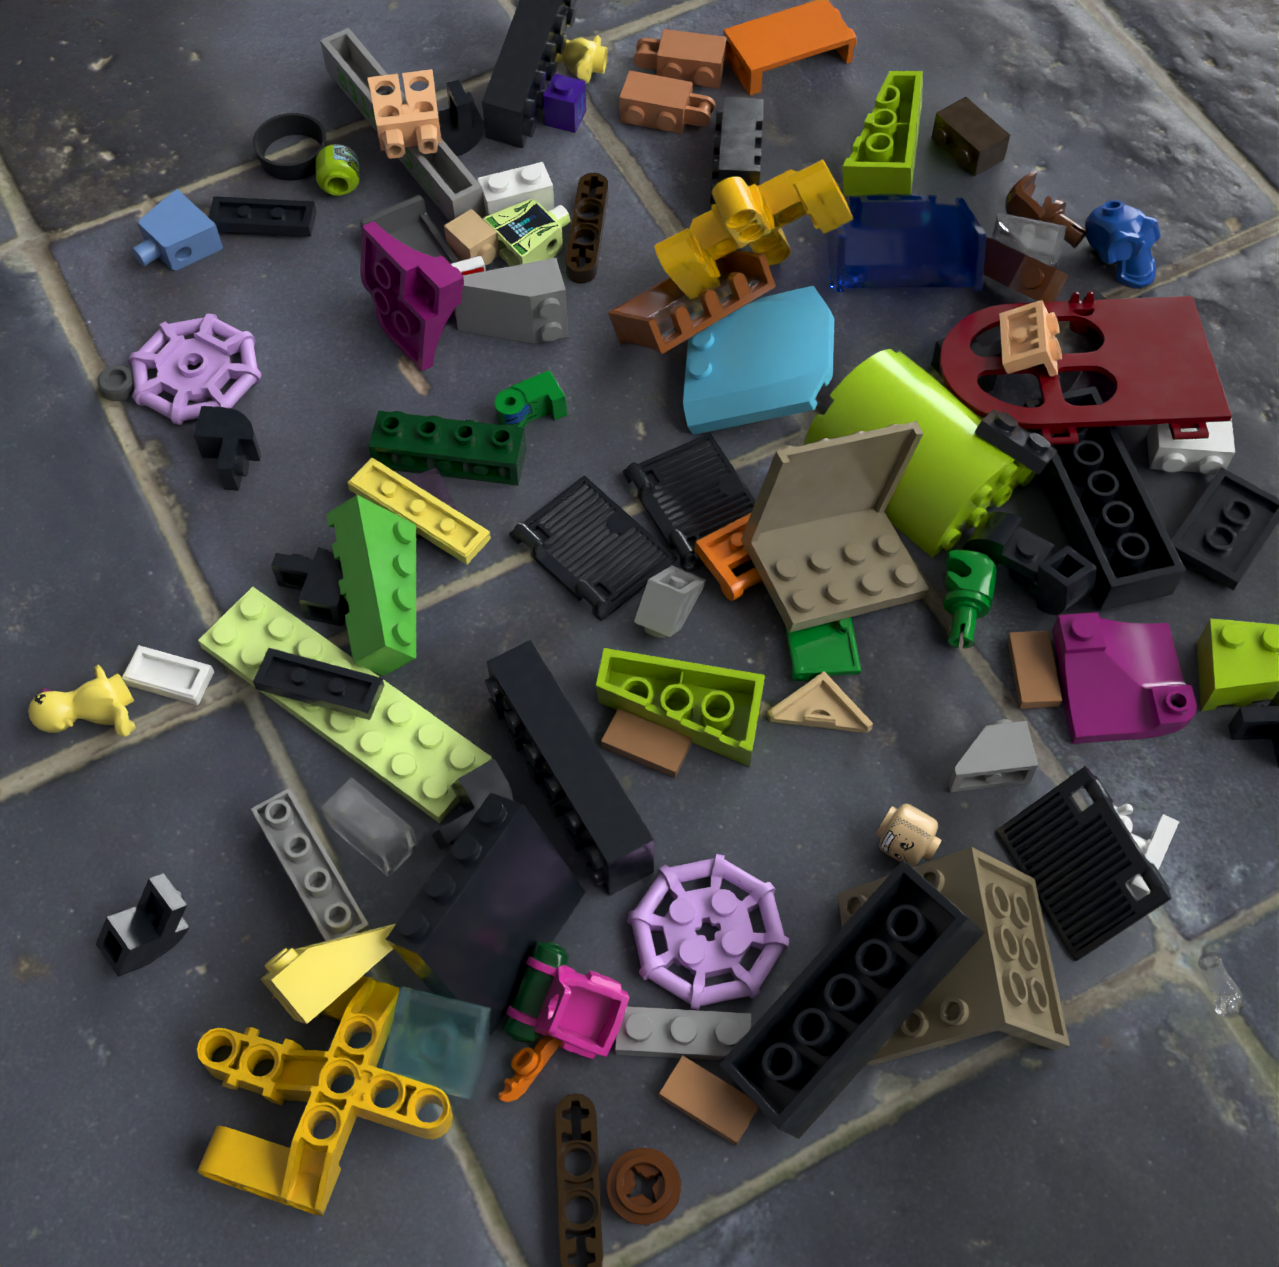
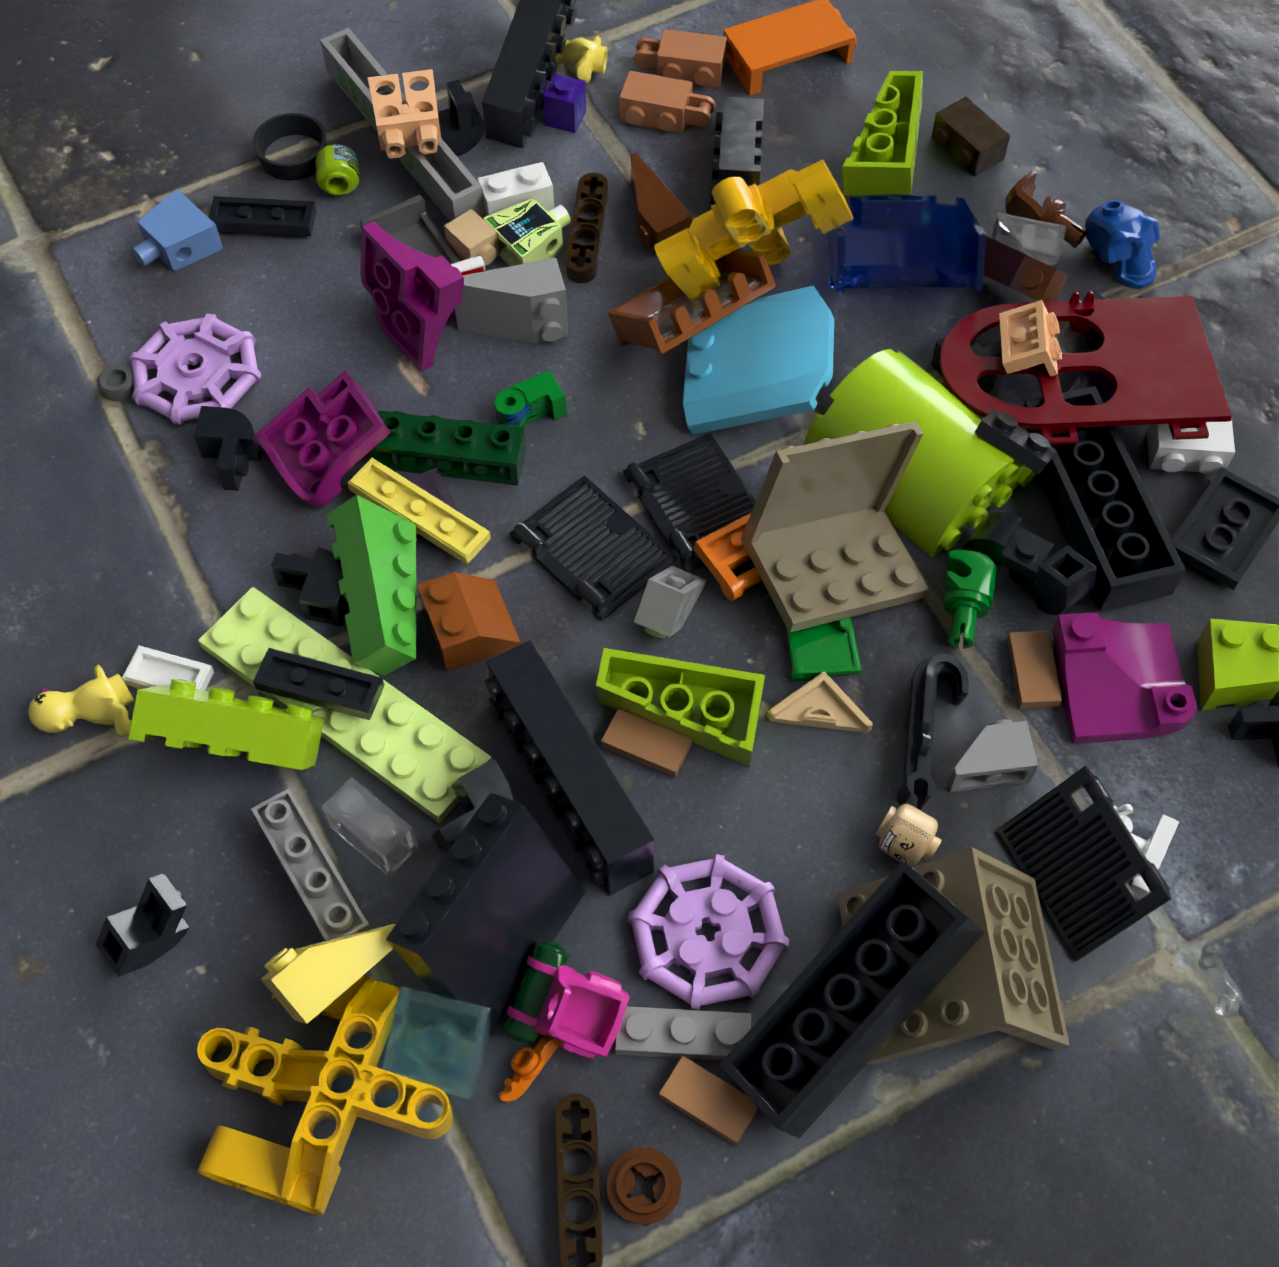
(227, 724): none -> lime wedge
(323, 438): none -> magenta slope
(467, 618): none -> dark orange slope
(656, 208): none -> reddish brown slope
(921, 723): none -> black piece

